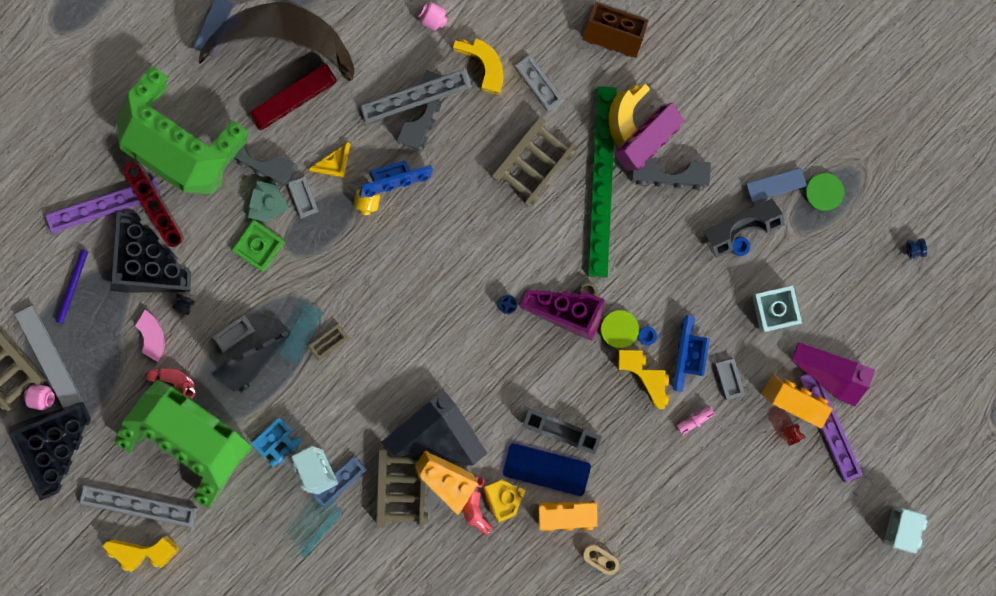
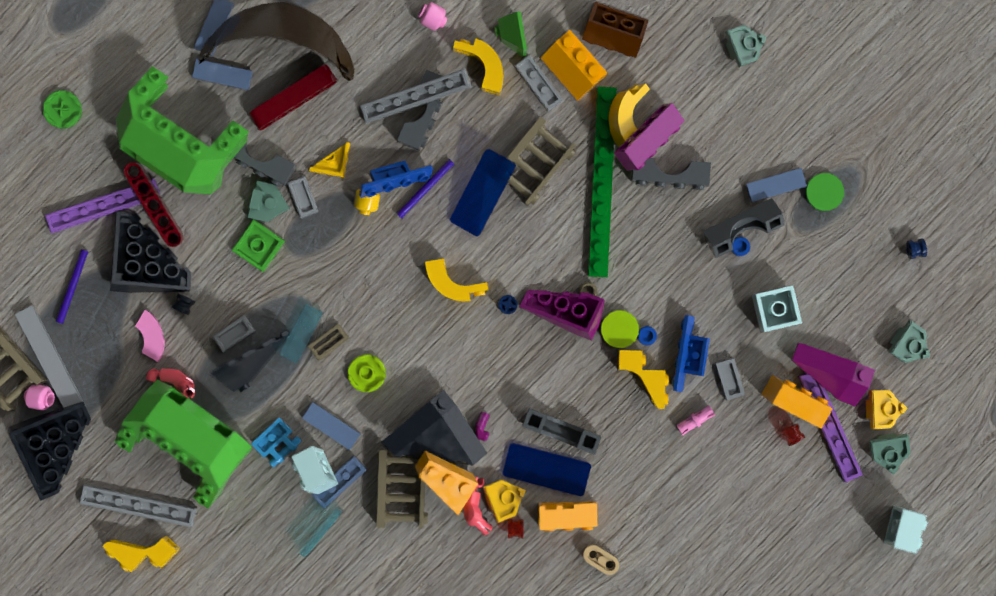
(62, 109): none -> bright green tile
(222, 74): none -> sand blue tile
(331, 425): none -> sand blue tile
(366, 373): none -> lime tile
(425, 188): none -> dark purple bar
(438, 276): none -> yellow arch
(480, 425): none -> magenta arm
(482, 192): none -> clear blue piece
(512, 33): none -> bright green slope
(515, 528): none -> clear red wheel
(573, 65): none -> light orange slope
(744, 45): none -> sand green plate
(883, 409): none -> yellow plate
(890, 450): none -> sand green plate
(909, 343): none -> sand green plate

